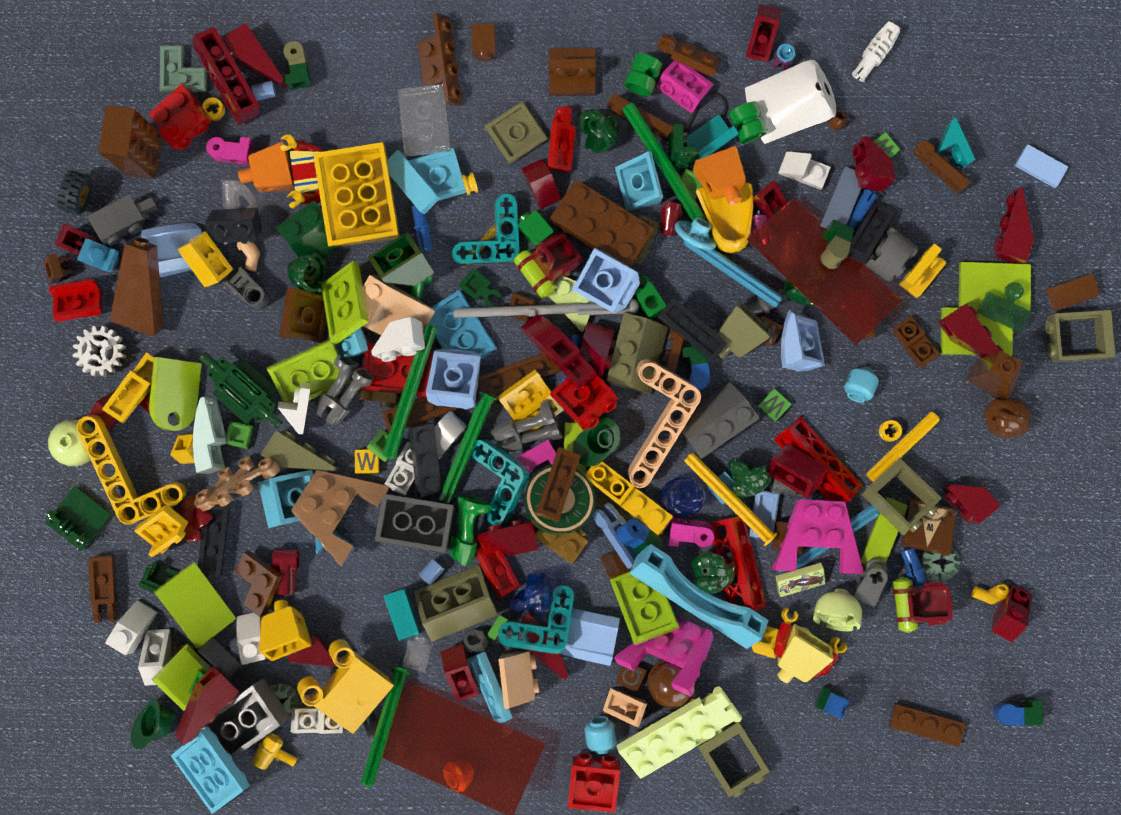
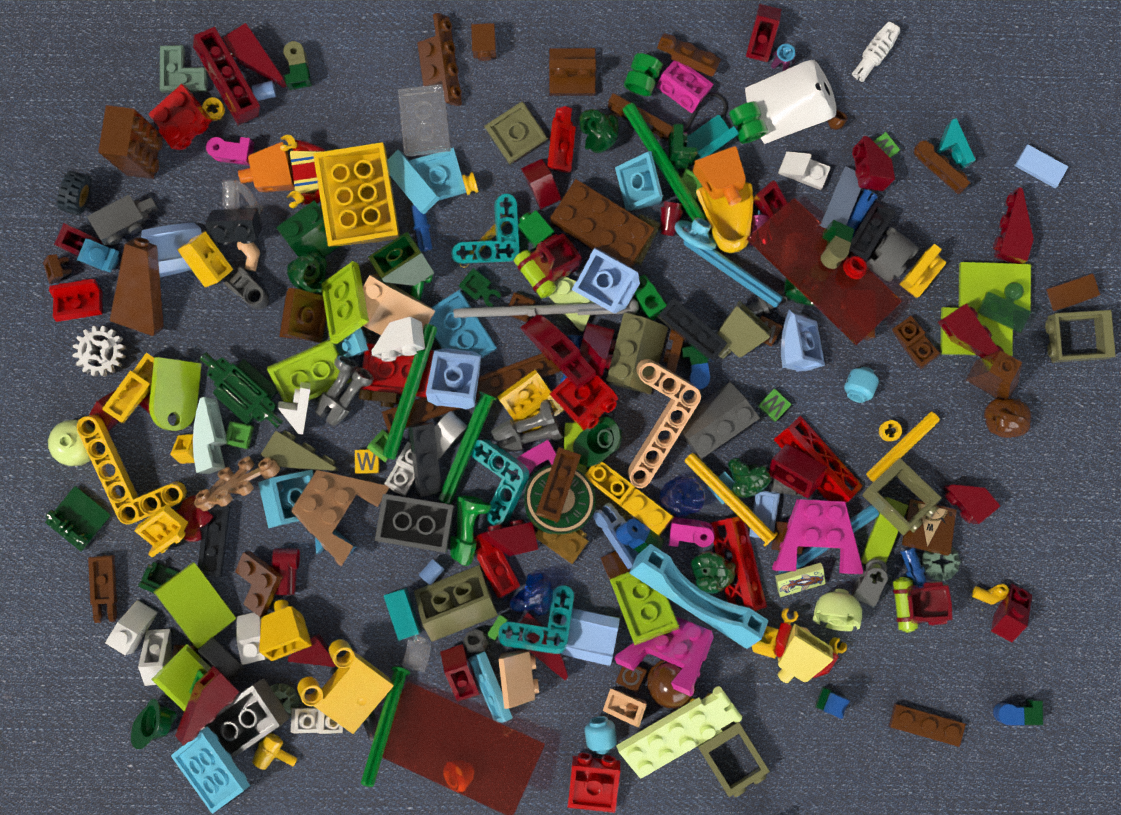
(855, 267): none -> red plate

